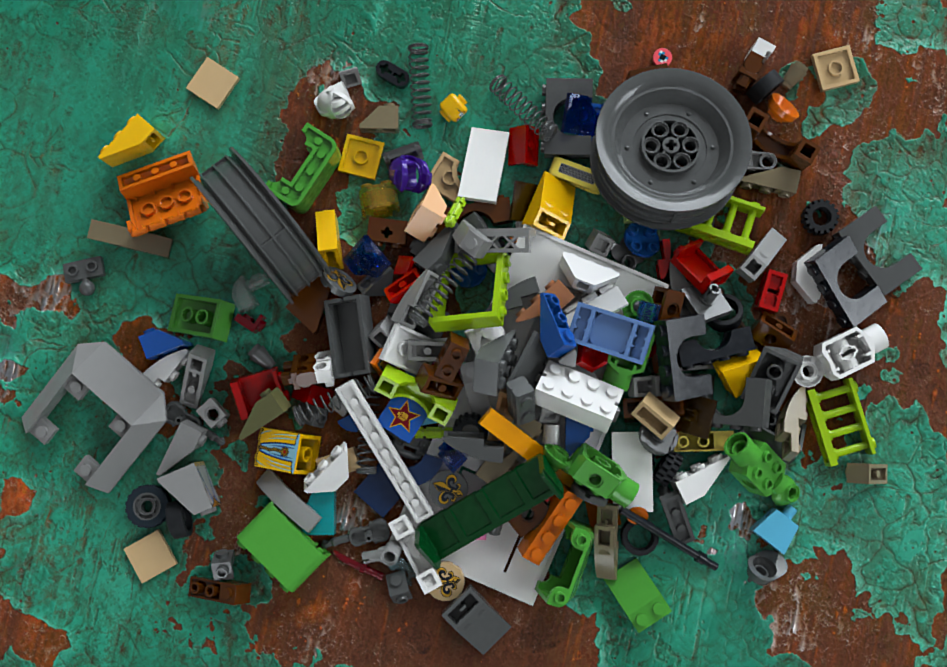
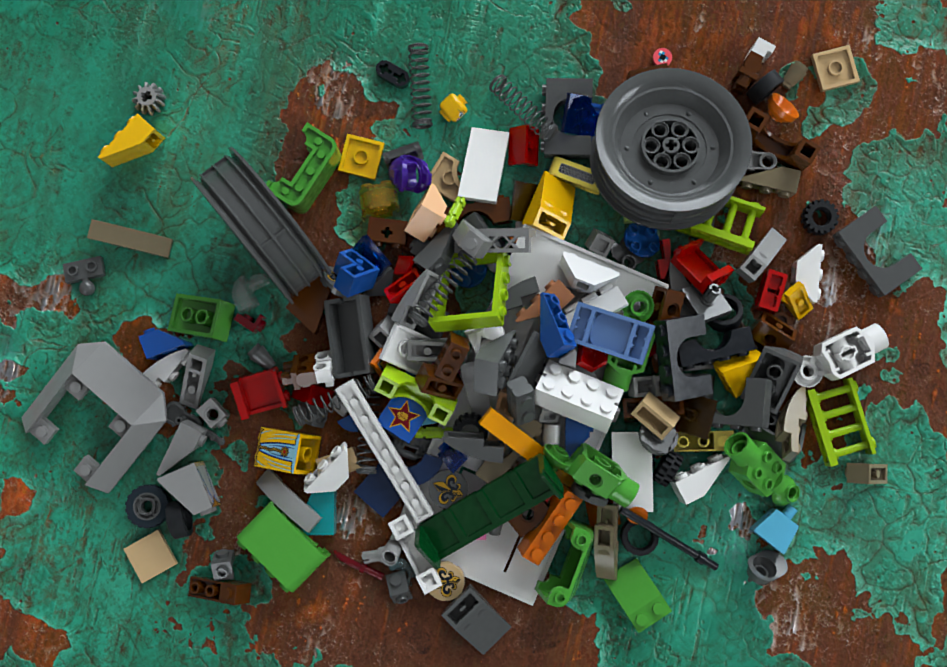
(147, 92): none -> light grey gear
(162, 194): orange slope -> none
(213, 83): tan tile -> none
(265, 410): olive slope -> none
(329, 238): yellow slope -> none
(334, 102): white helmet -> none
(350, 77): light grey slope -> none
(354, 273): none -> blue brick
(375, 531): dark grey piece -> none
(382, 120): dark tan slope -> none
(648, 312): tile -> none
(675, 514): dark grey piece -> none
(797, 300): none -> yellow slope
(824, 271): arch -> none

